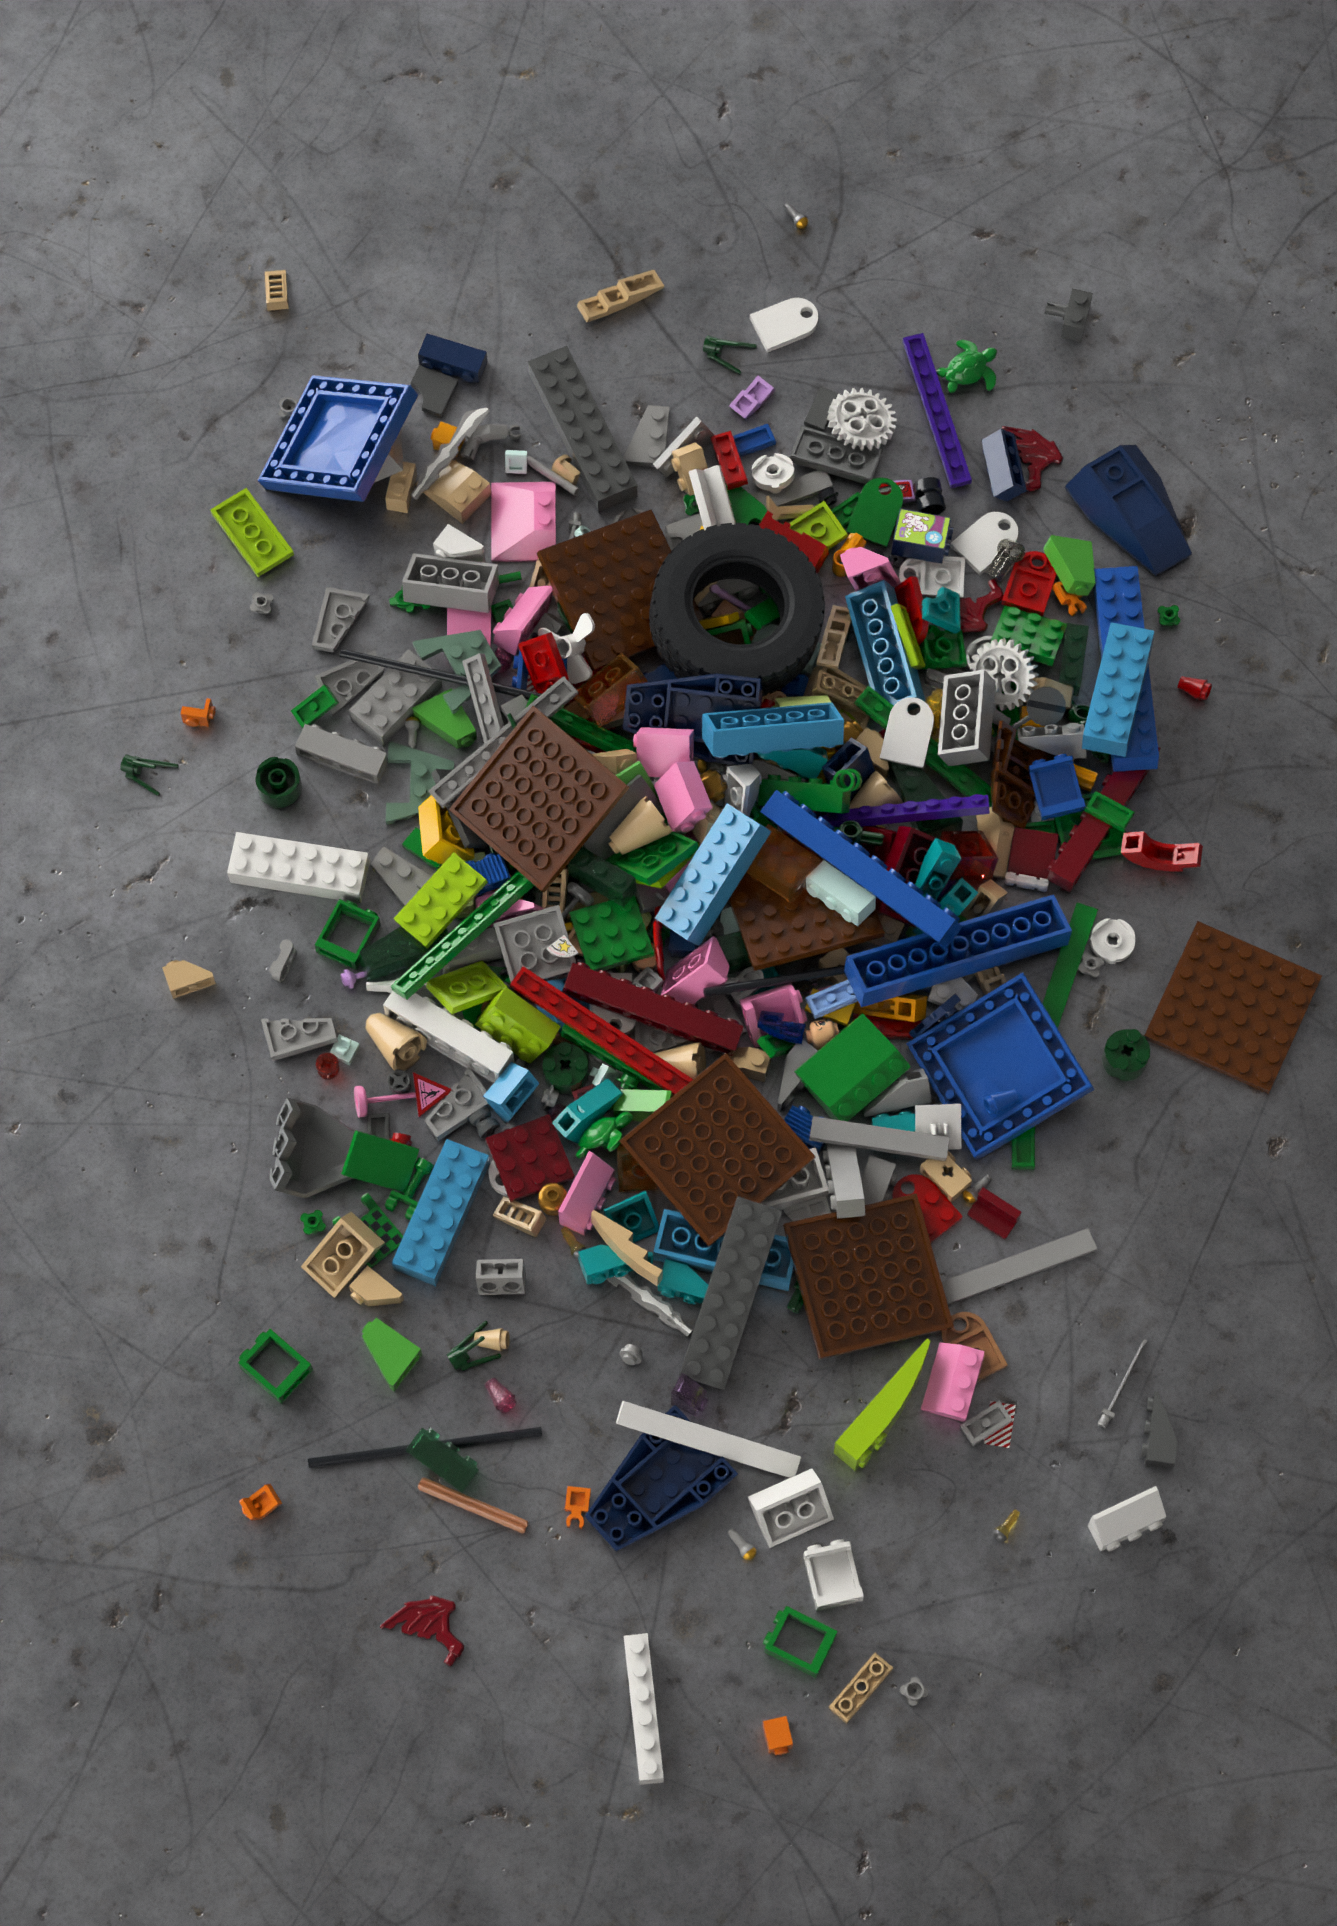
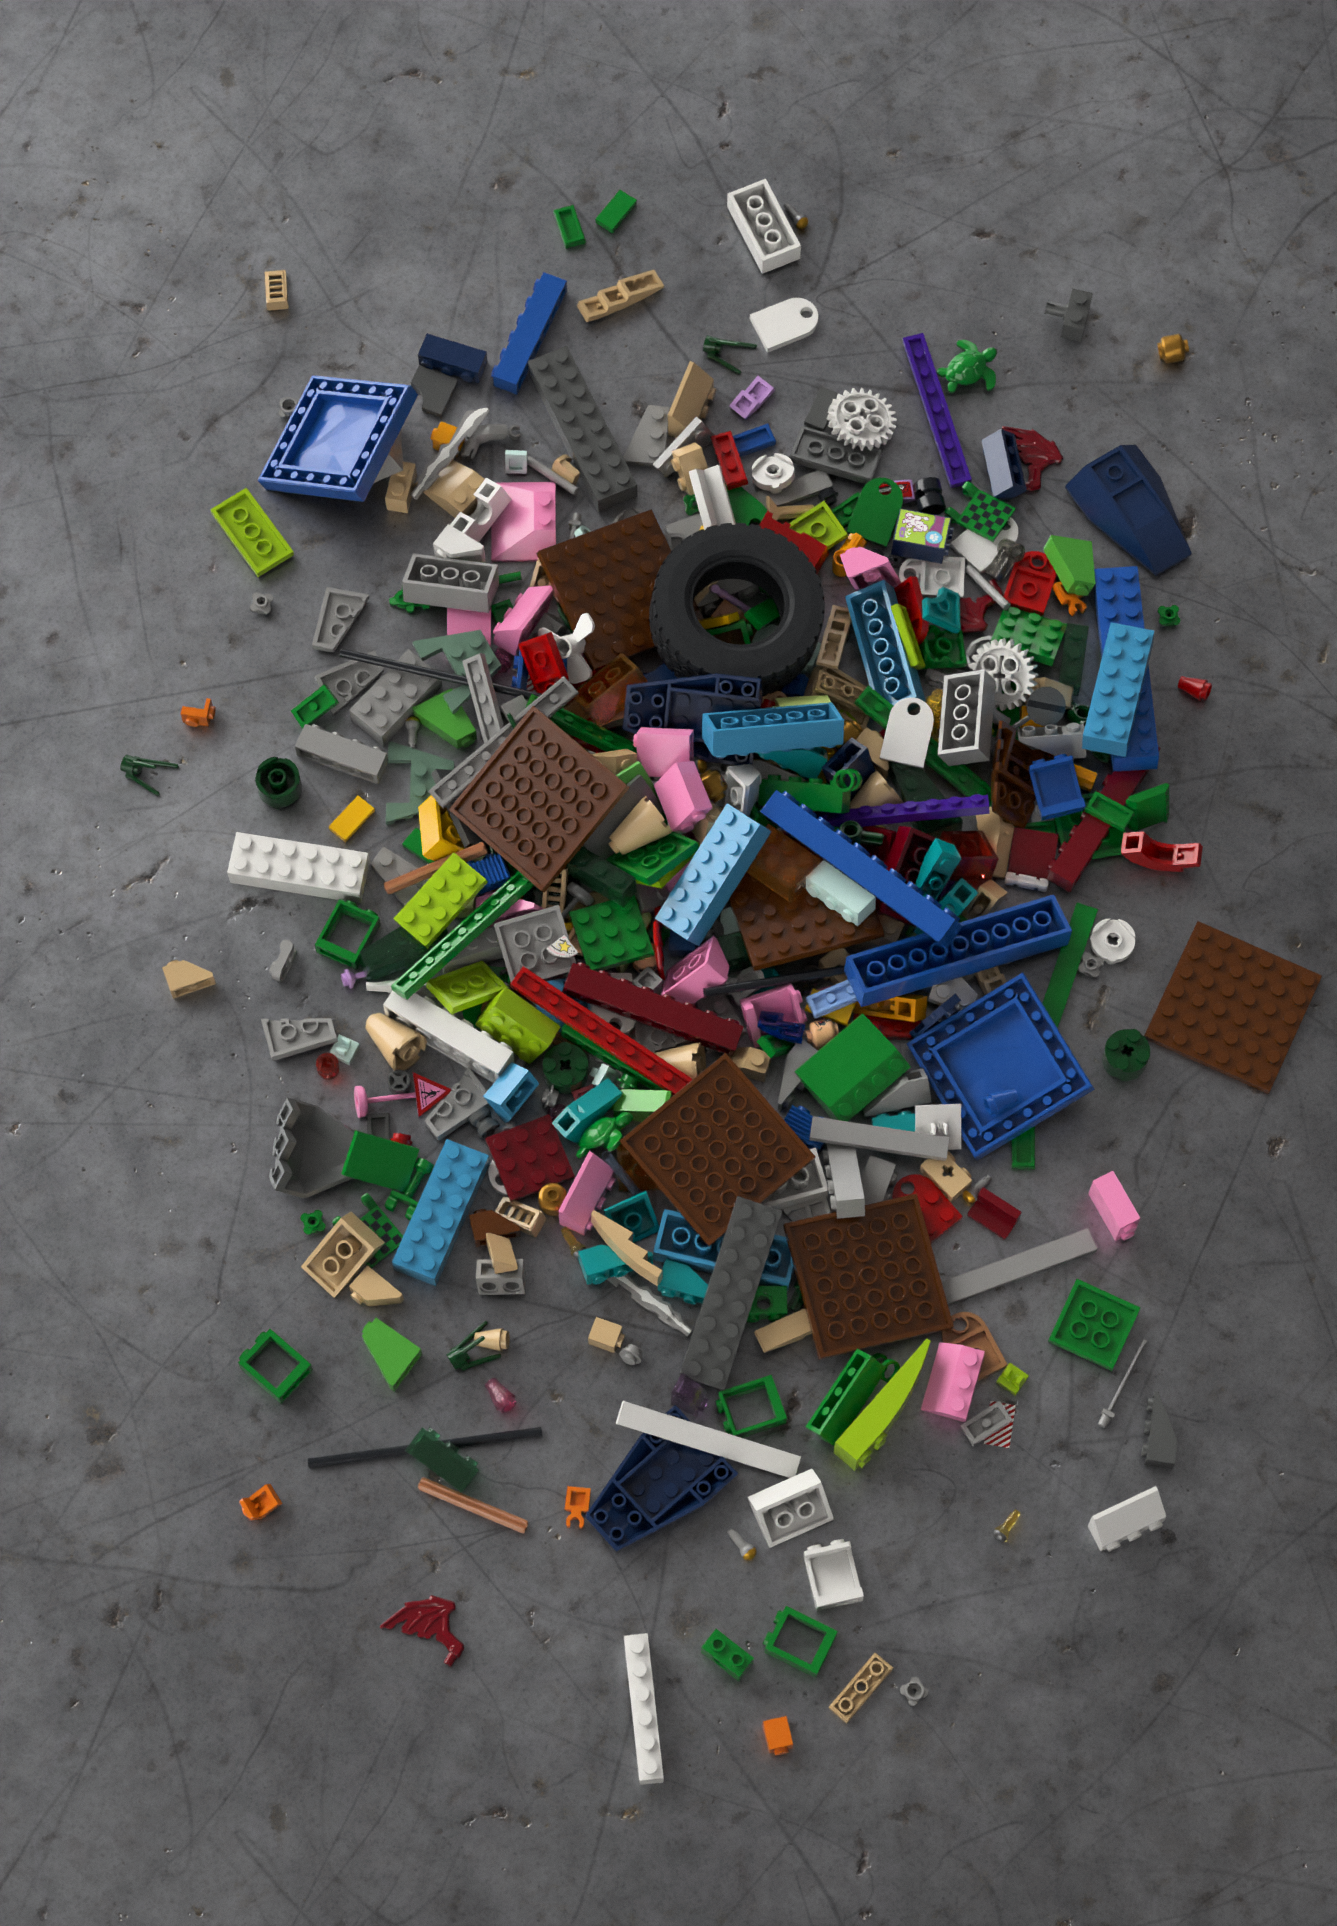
(351, 819): none -> yellow tile
(426, 872): none -> nougat axle
(491, 502): none -> white arch
(491, 1222): none -> reddish brown slope
(501, 1253): none -> tan slope
(529, 333): none -> blue brick
(569, 226): none -> green tile
(606, 1335): none -> tan brick
(616, 211): none -> green tile
(622, 1174): none -> sand blue piece
(690, 399): none -> tan slope
(727, 1655): none -> green brick
(763, 226): none -> white brick
(766, 1383): none -> green window
(776, 1297): none -> green brick
(784, 1331): none -> tan slope
(849, 1395): none -> green hinge
(983, 514): none -> green flag
(987, 587): none -> light grey bar
(1012, 1379): none -> lime tile
(1094, 1324): none -> green plate
(1114, 1206): none -> bright pink brick
(1149, 807): none -> green slope
(1173, 348): none -> pearl gold head

